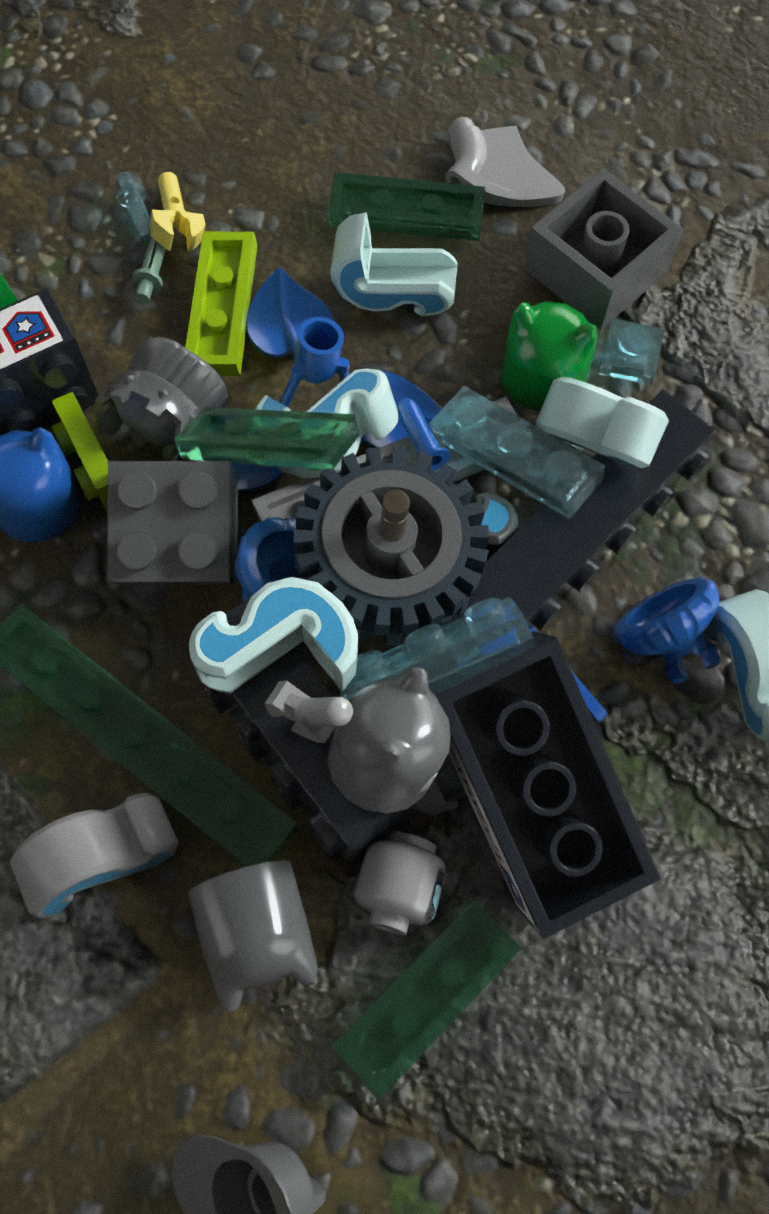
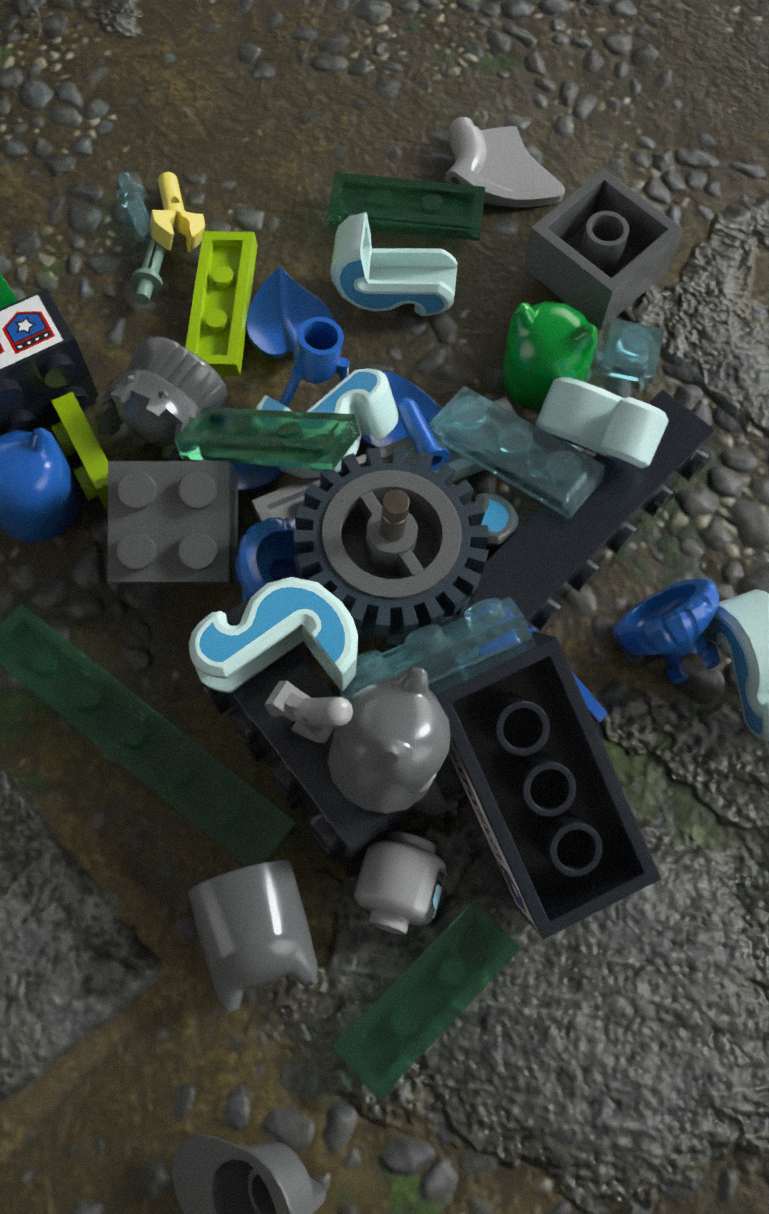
(90, 851): light grey animal -> none

